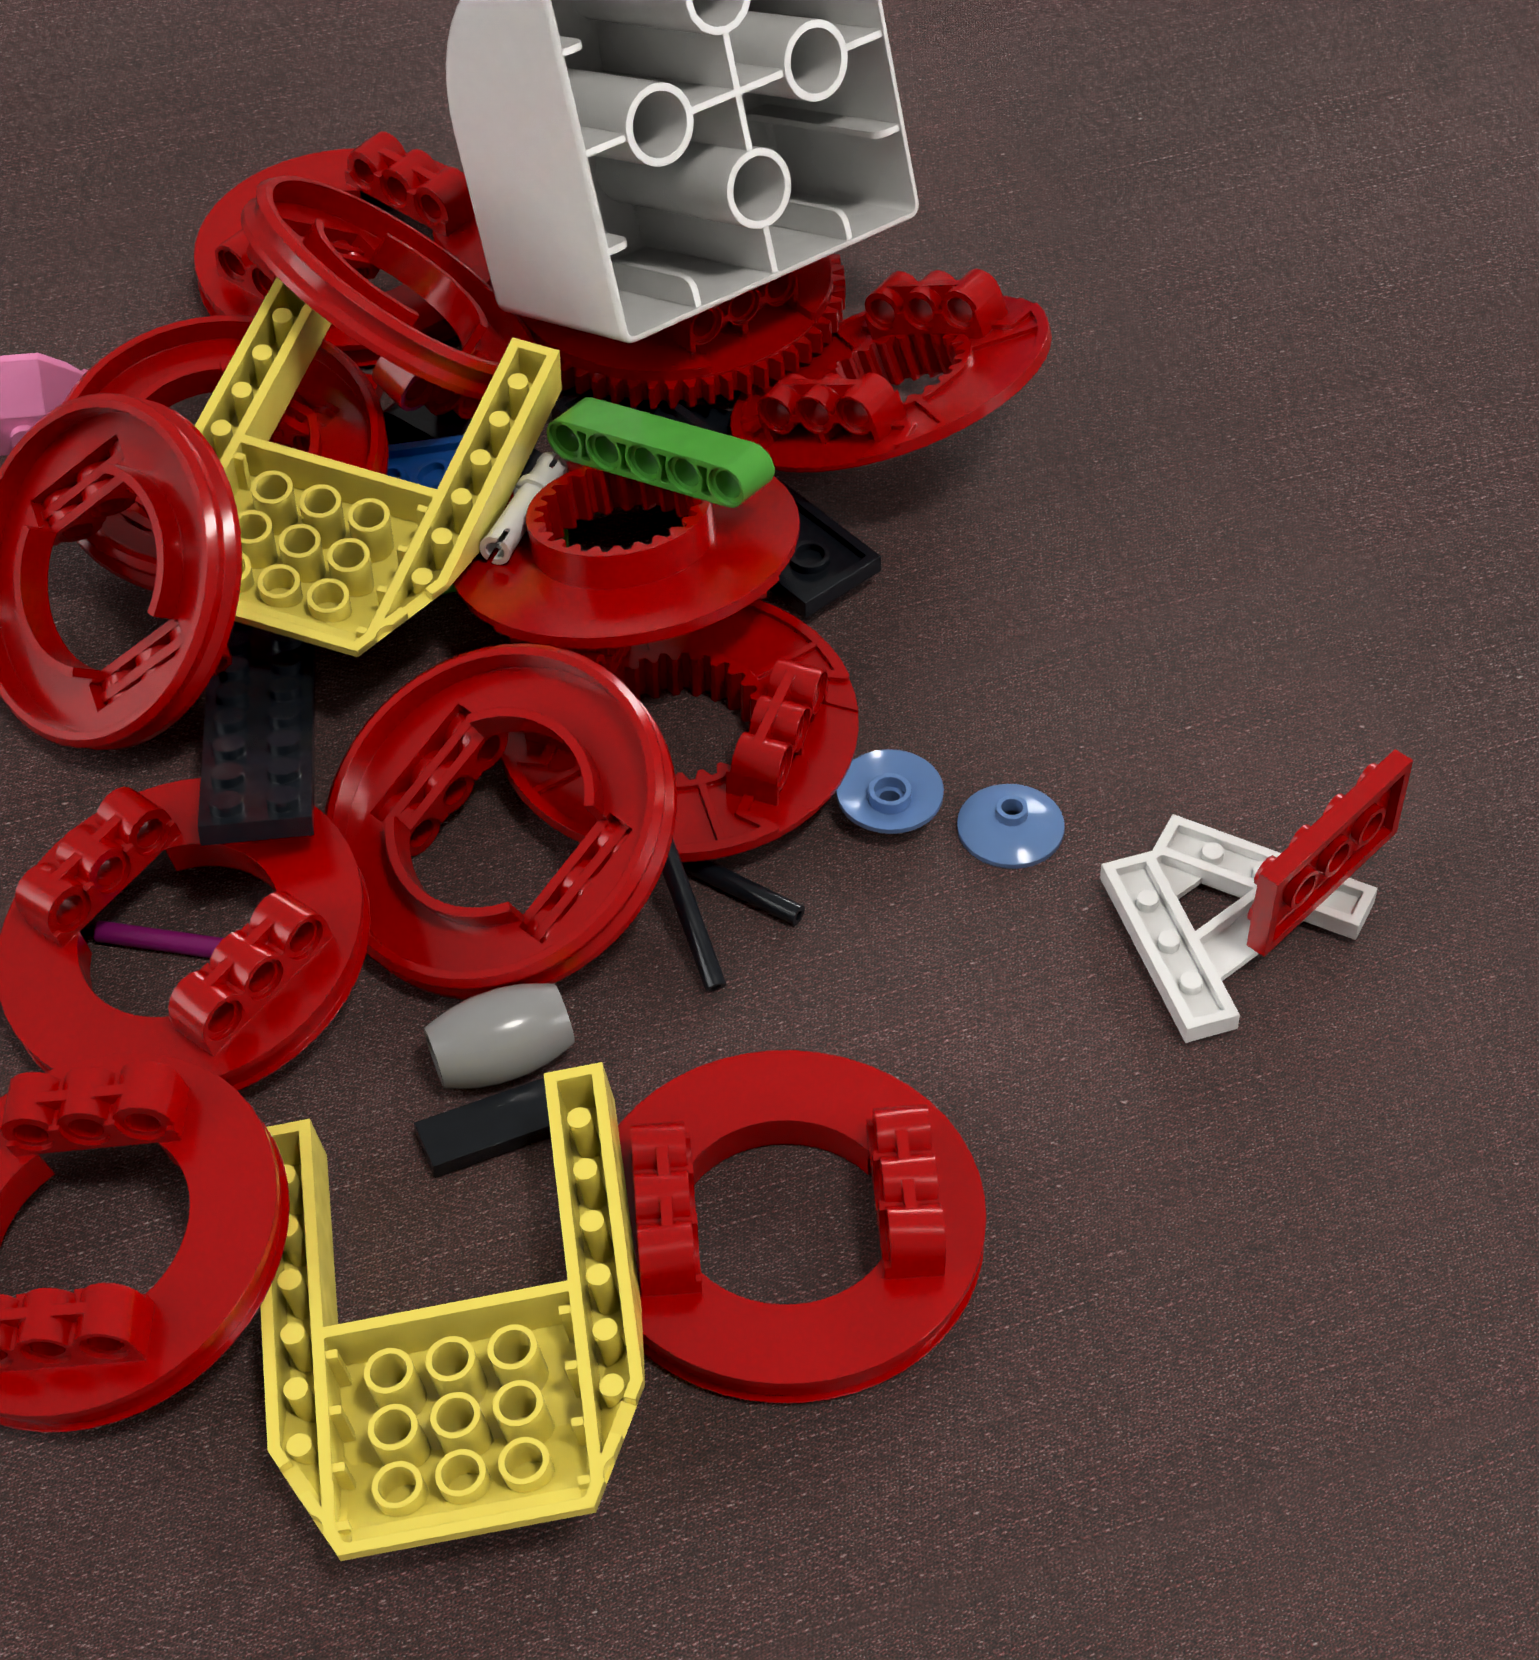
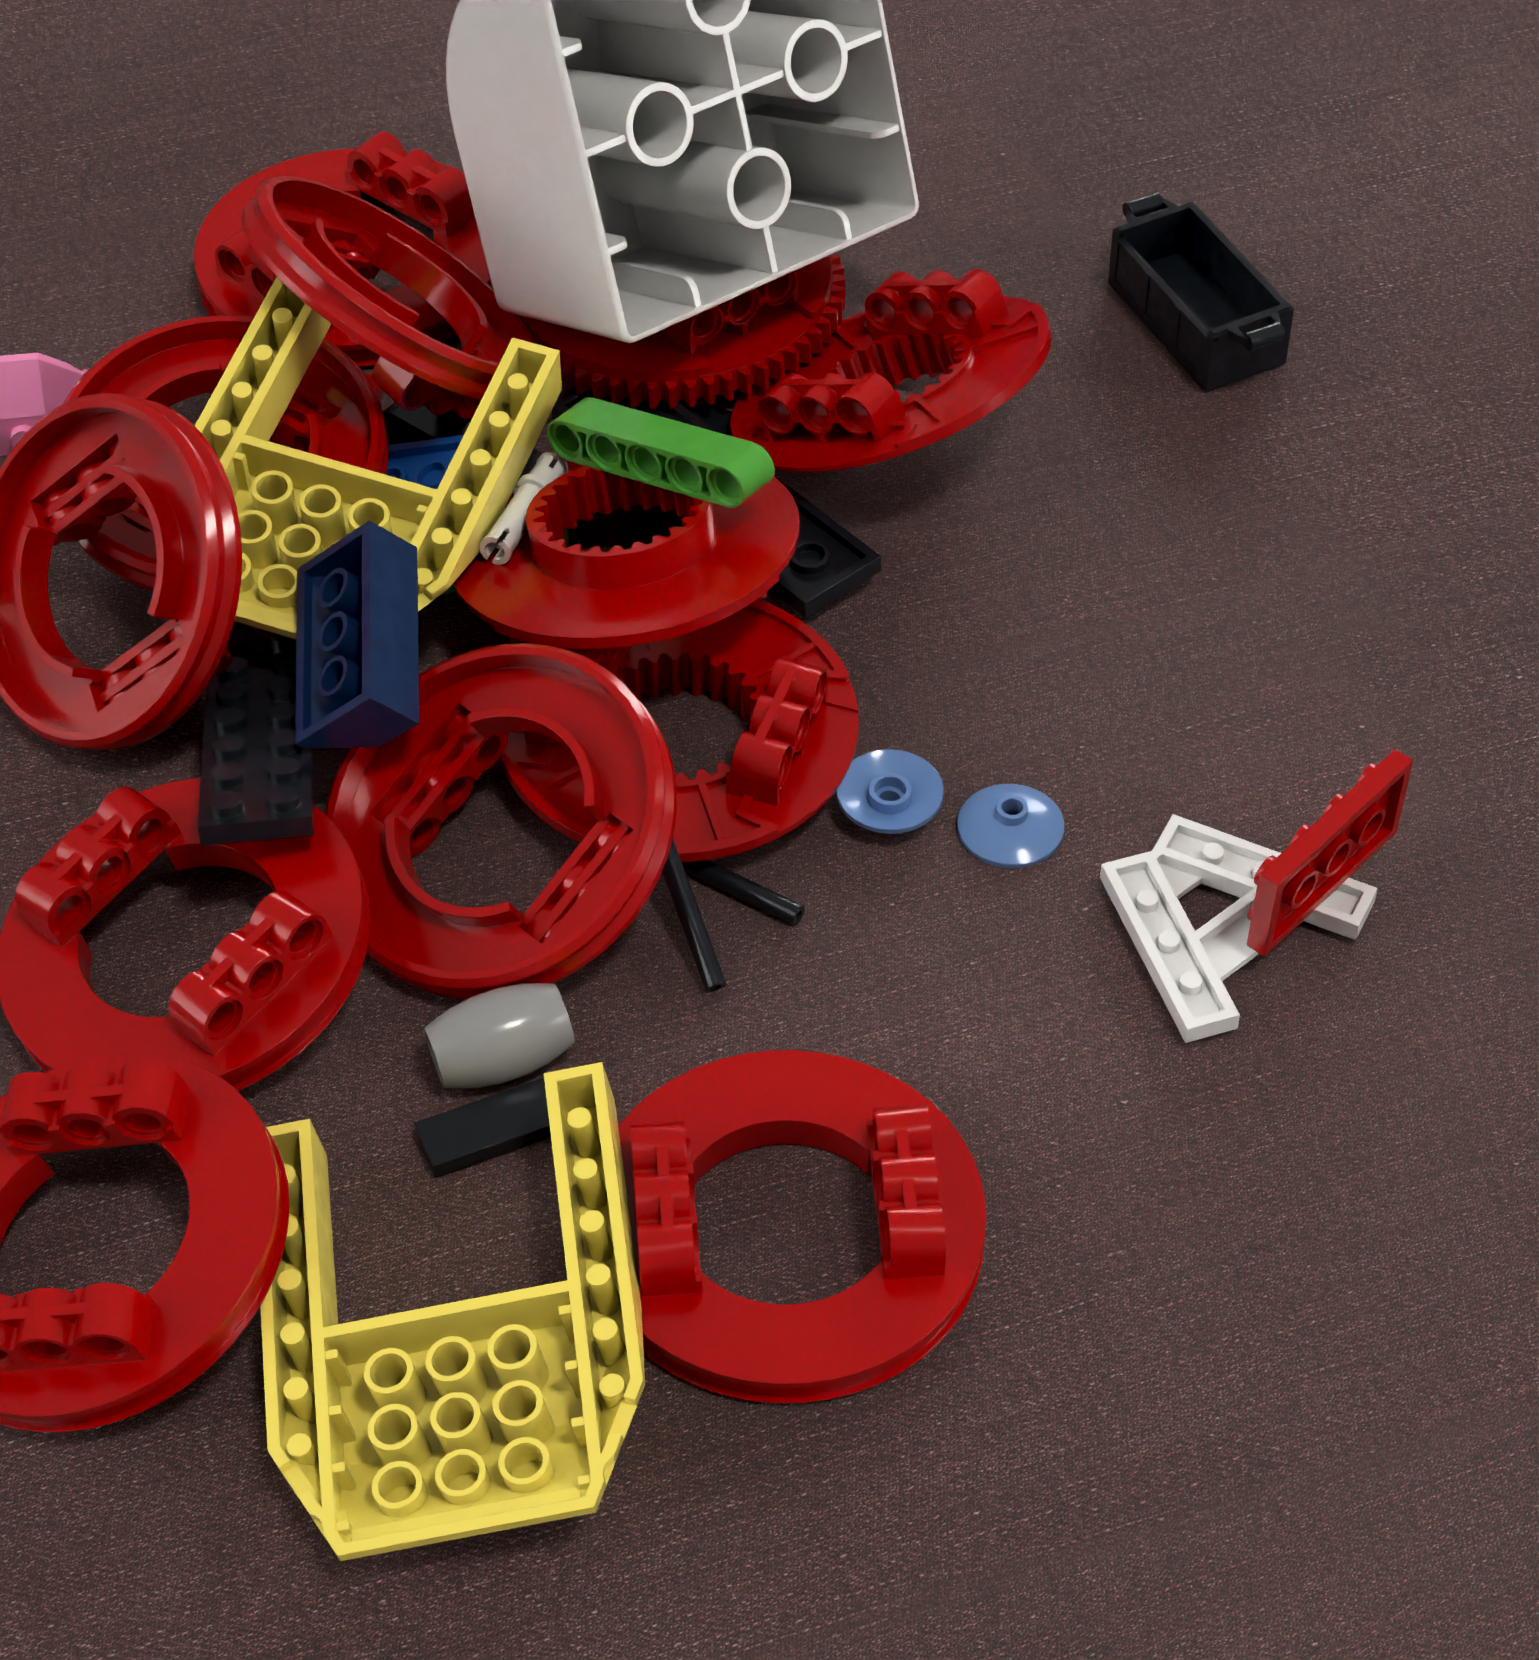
(155, 939): magenta piece -> none
(357, 642): none -> dark blue slope
(1197, 292): none -> black container

